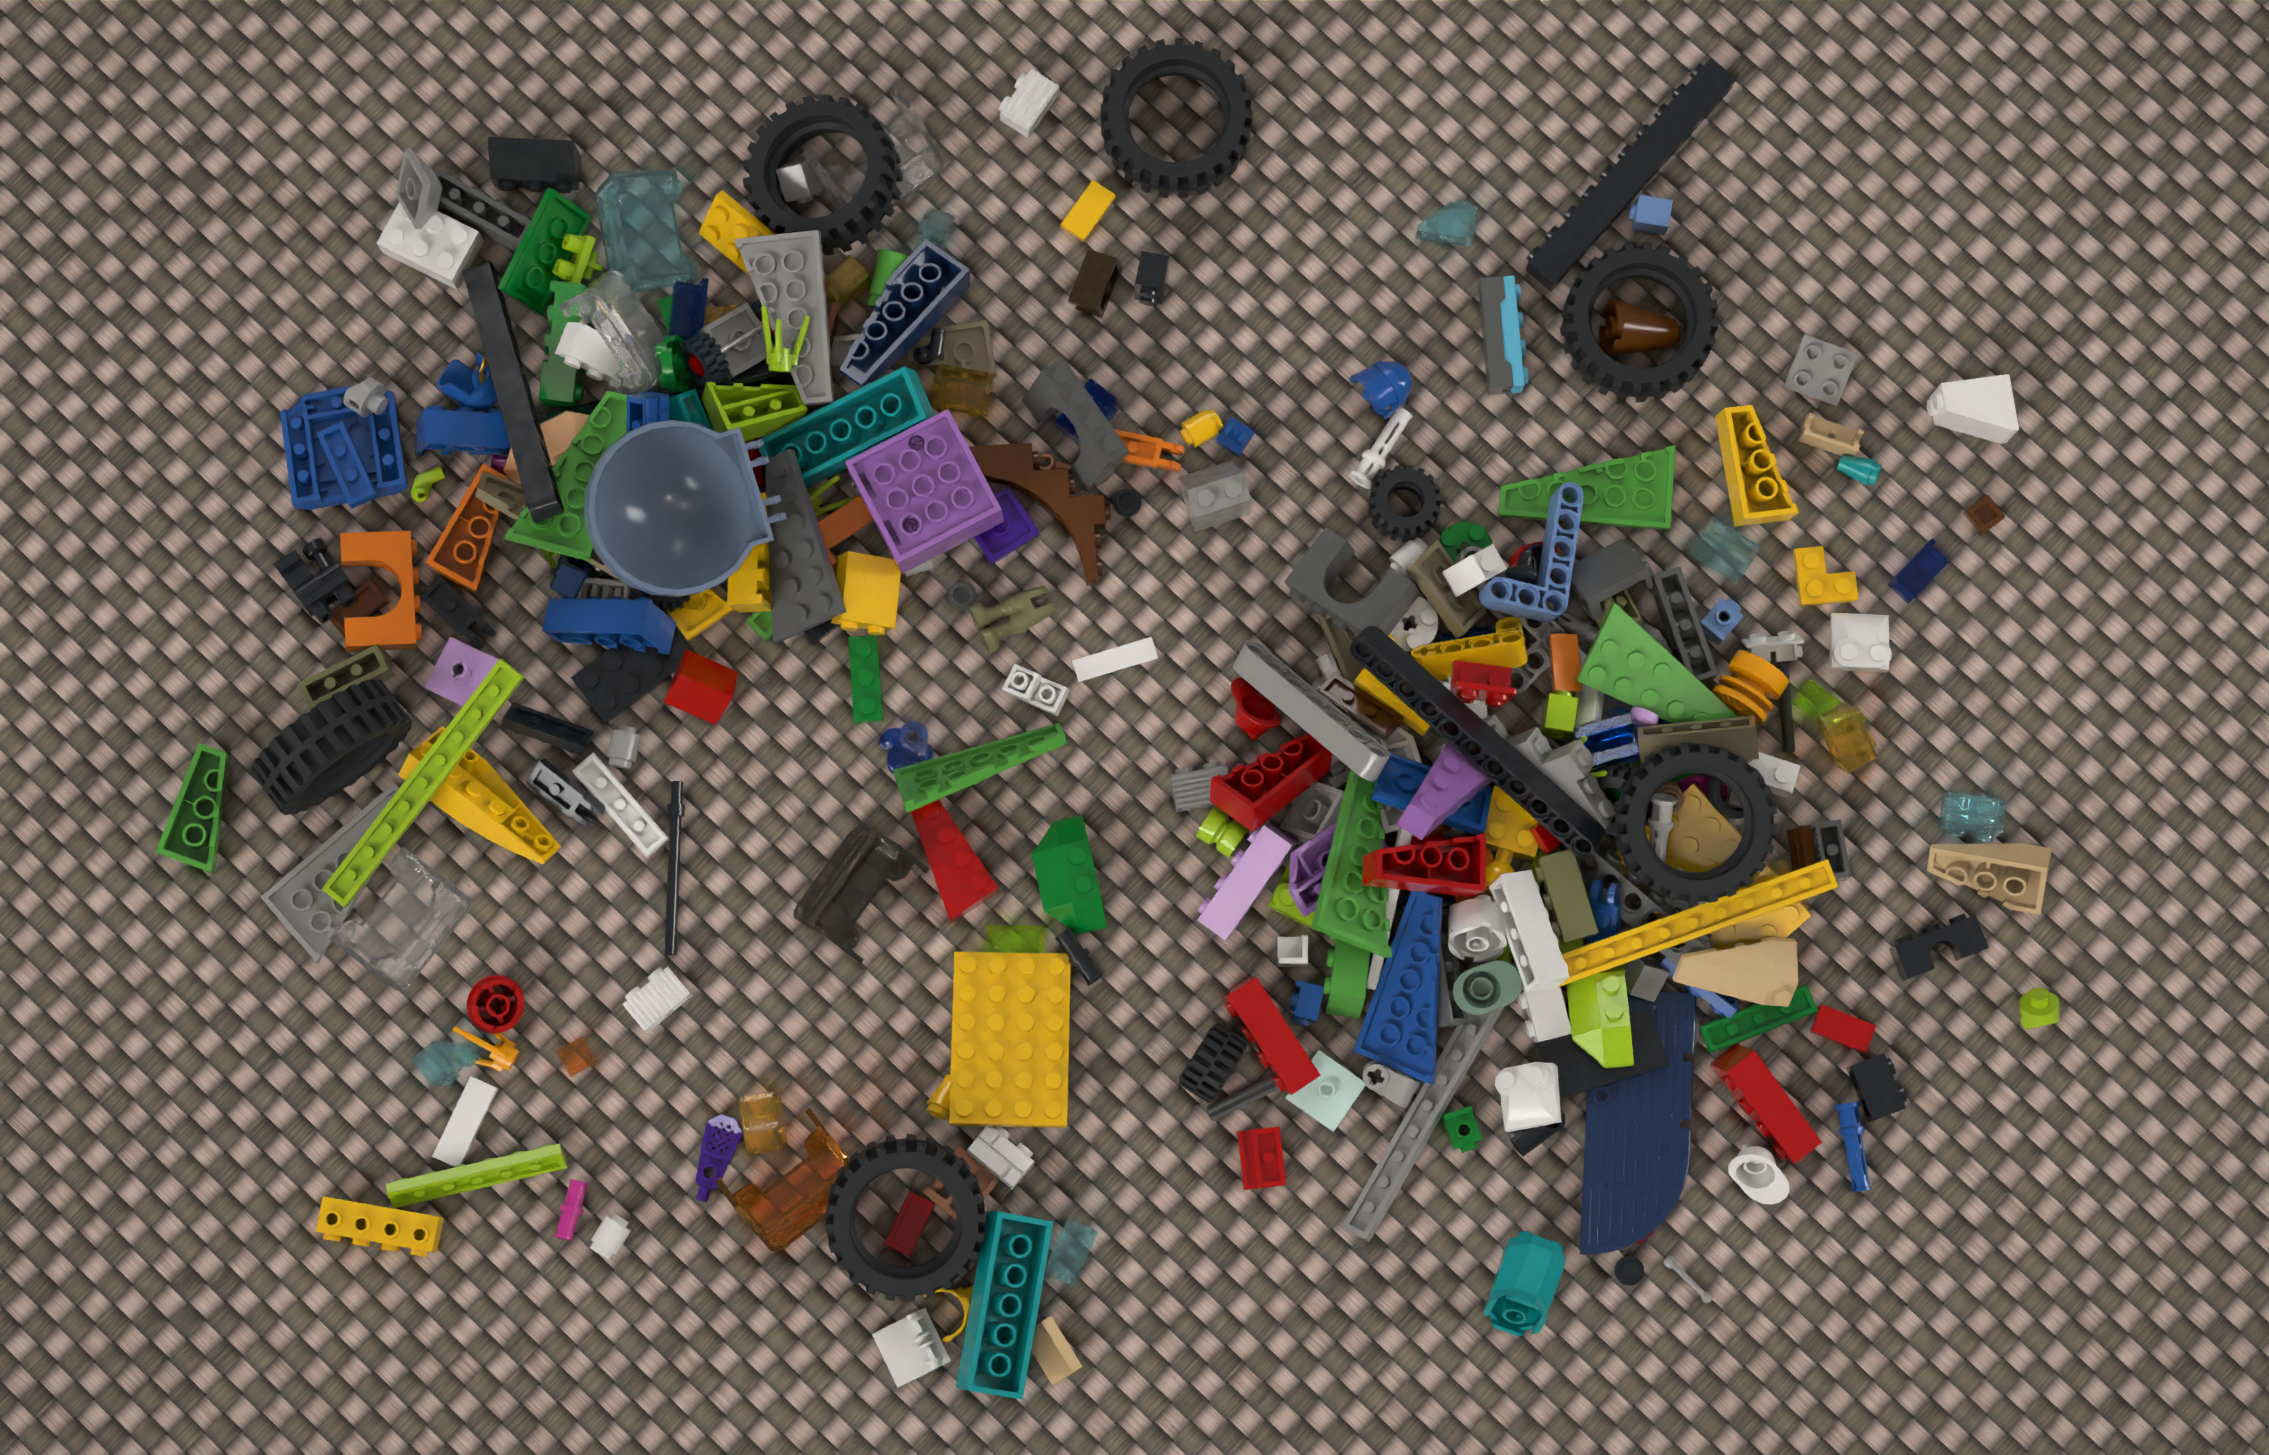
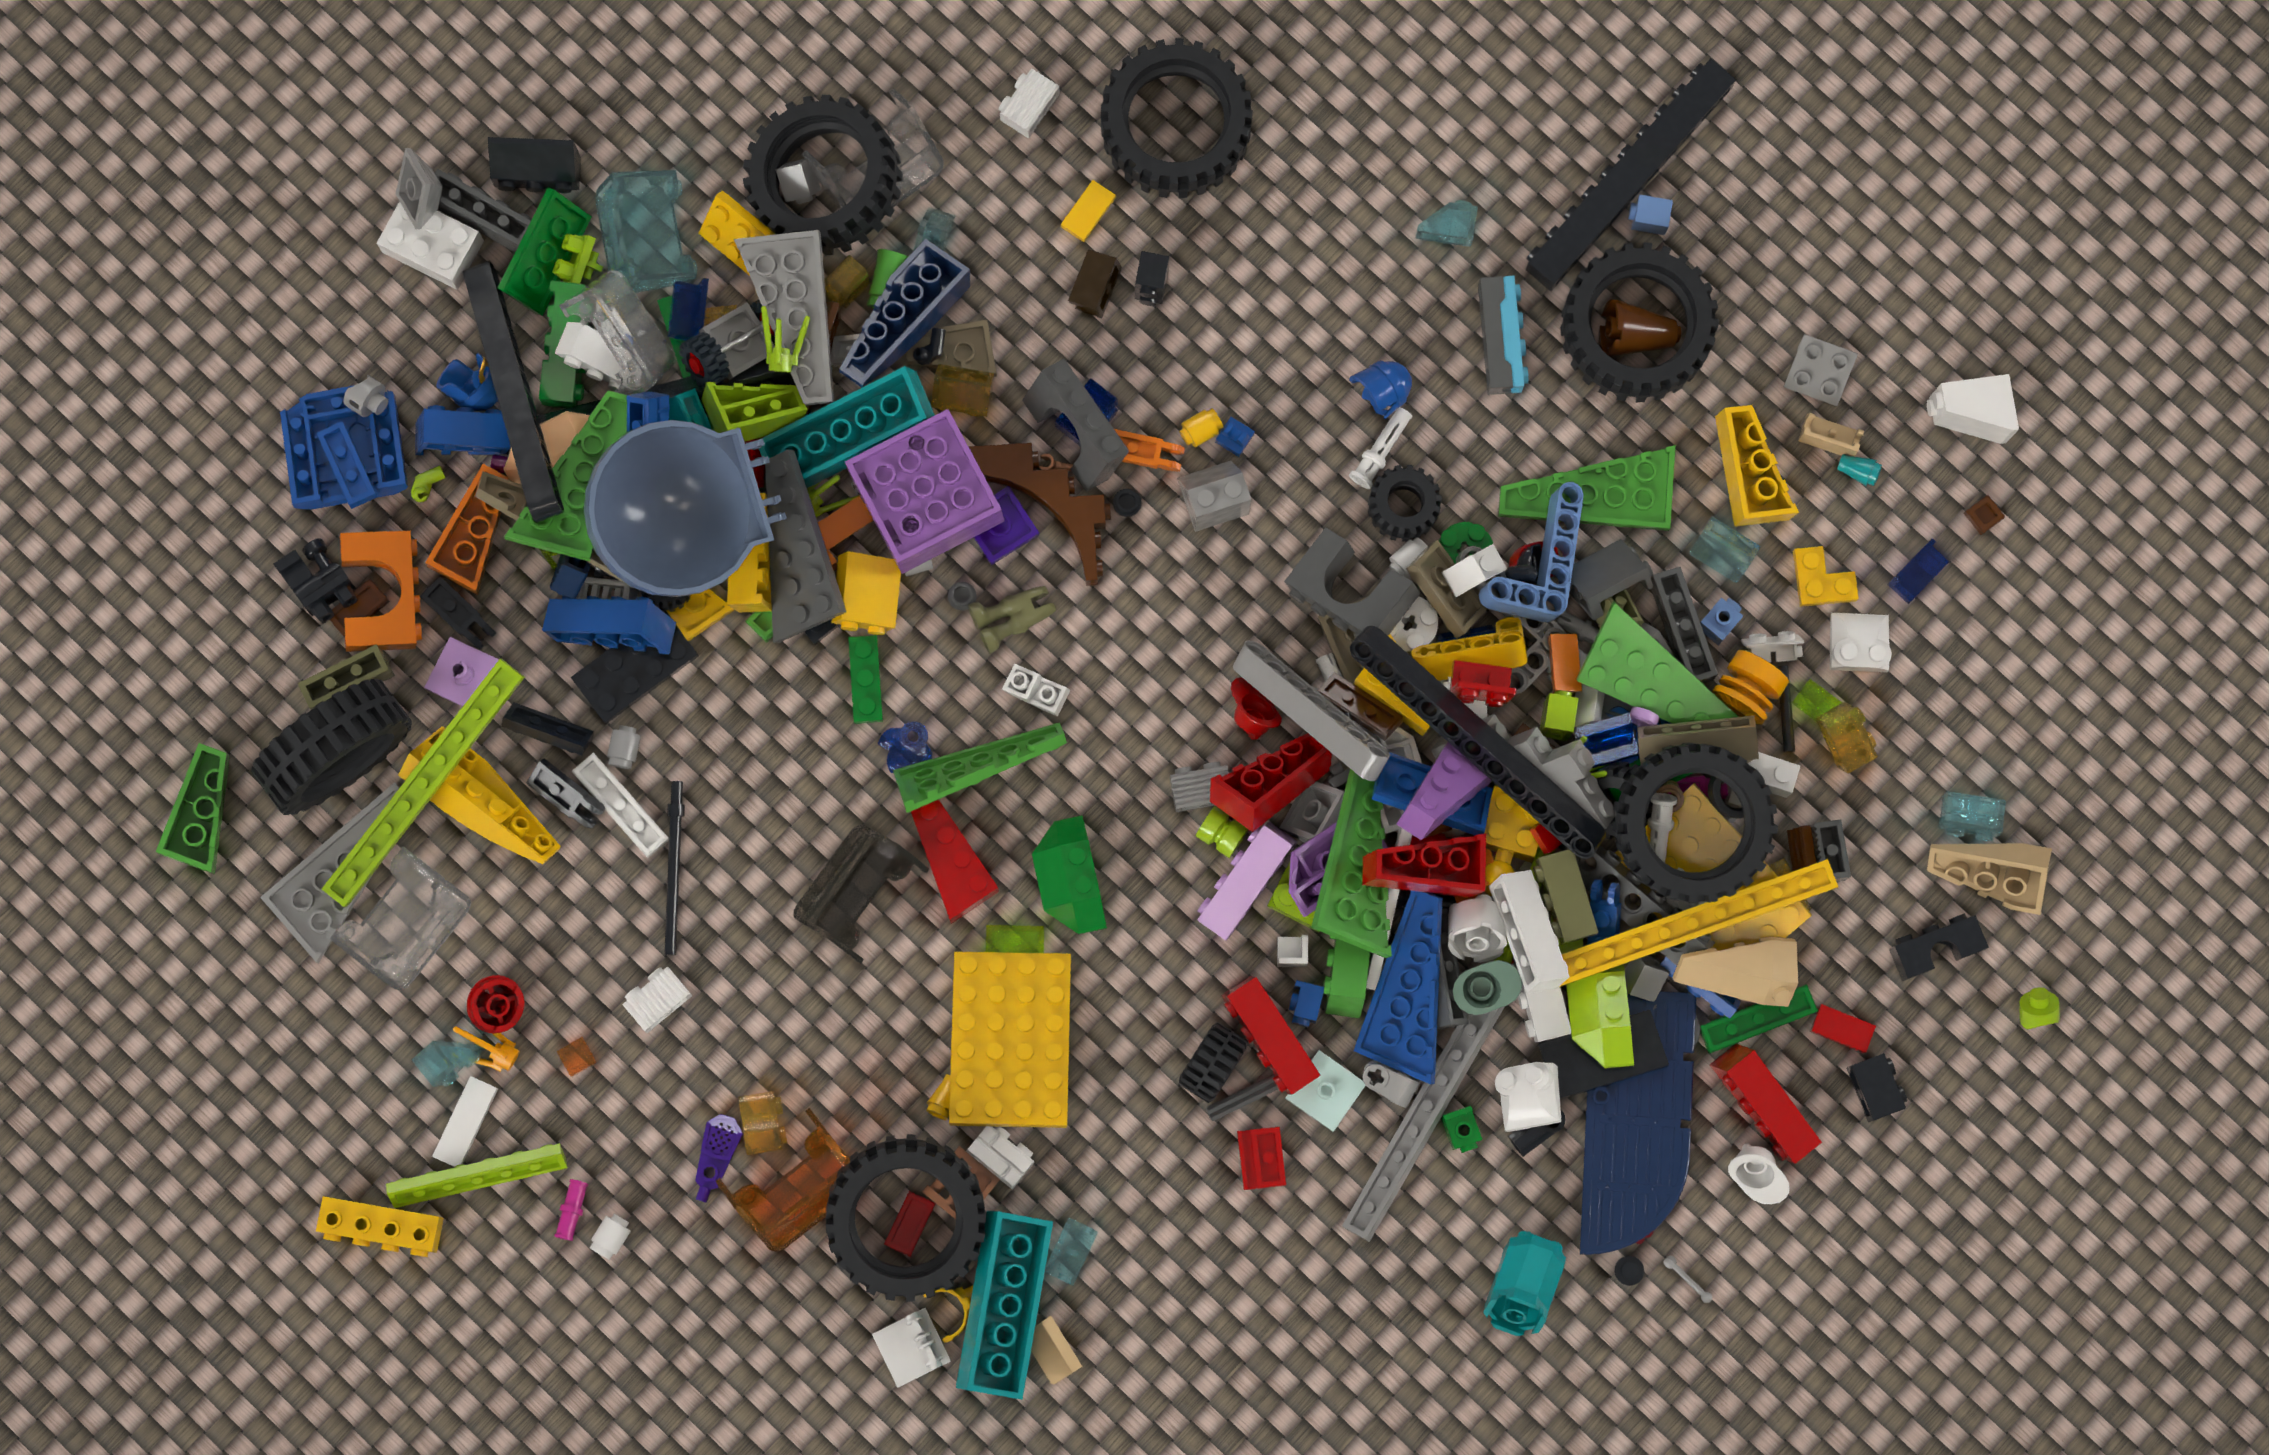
(672, 367): green plate -> none
(701, 687): red slope -> none
(1079, 956): black pin -> none
(1115, 659): white sticker -> none
(1852, 1133): blue pin -> none

